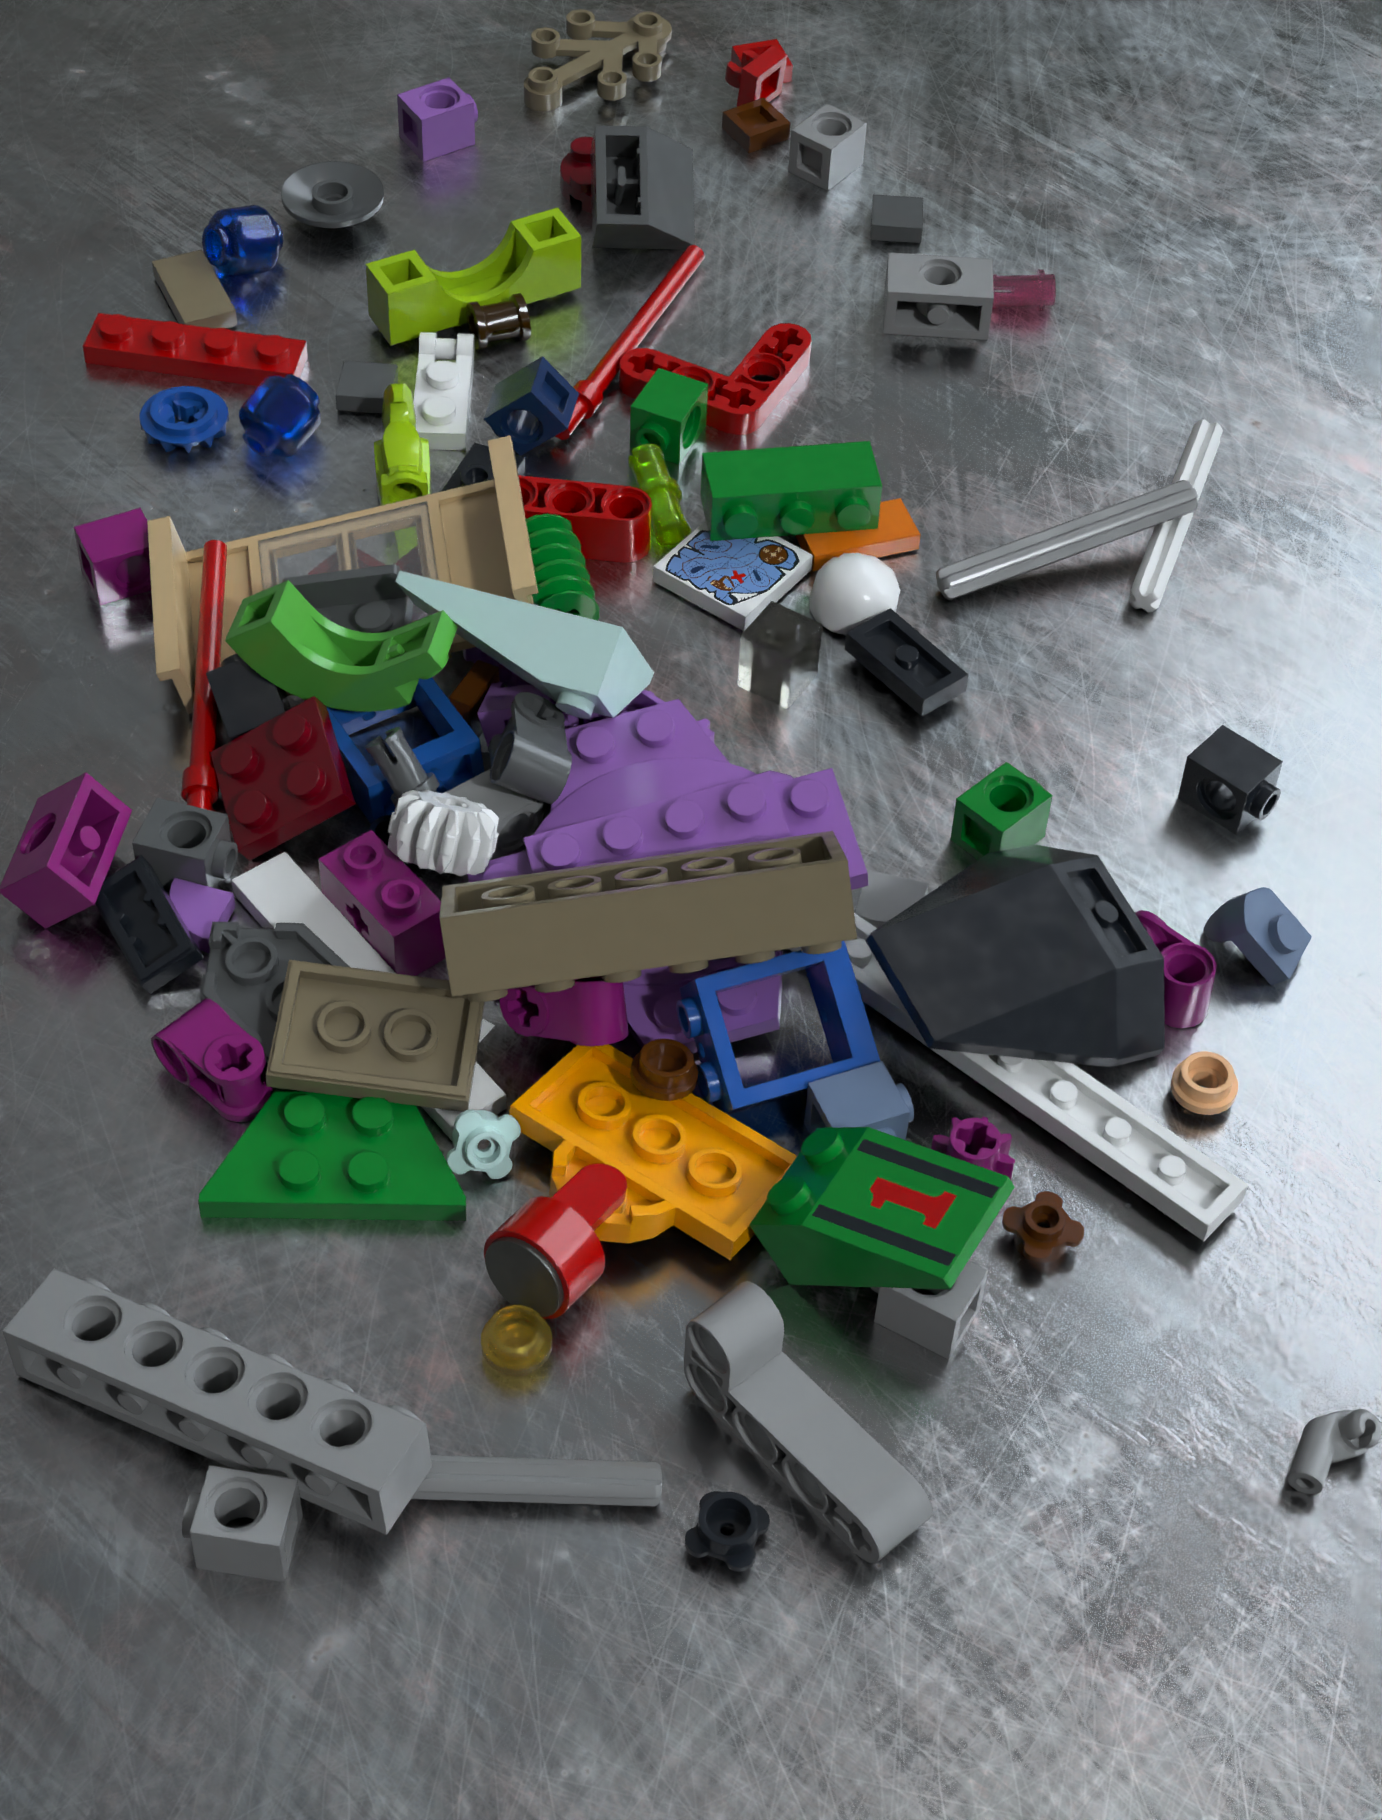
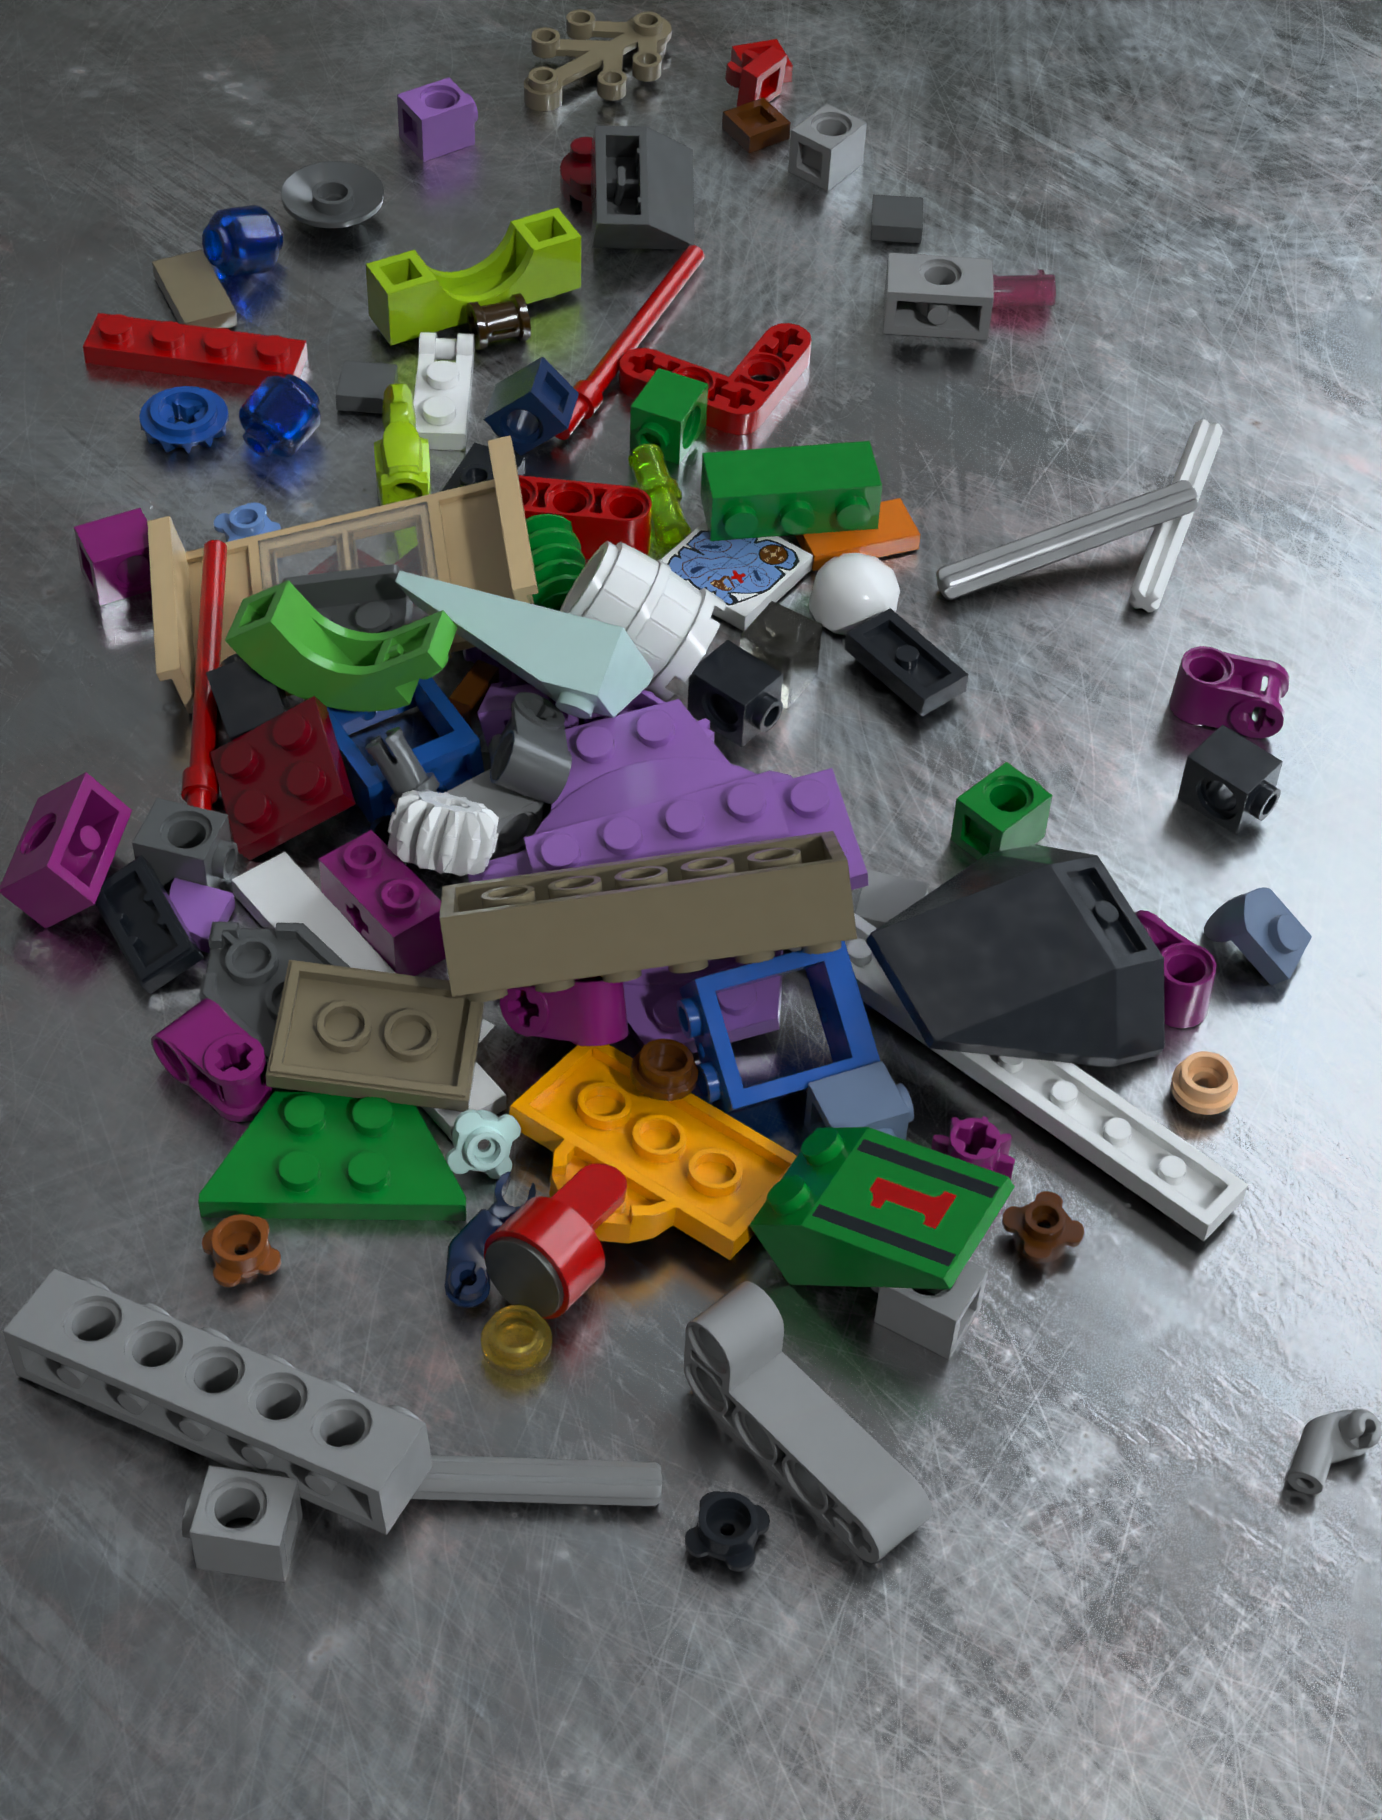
(236, 1234): none -> dark orange plate
(245, 522): none -> medium blue plate
(466, 1273): none -> dark blue arm
(653, 605): none -> white piece
(735, 693): none -> black brick
(1224, 690): none -> magenta piece

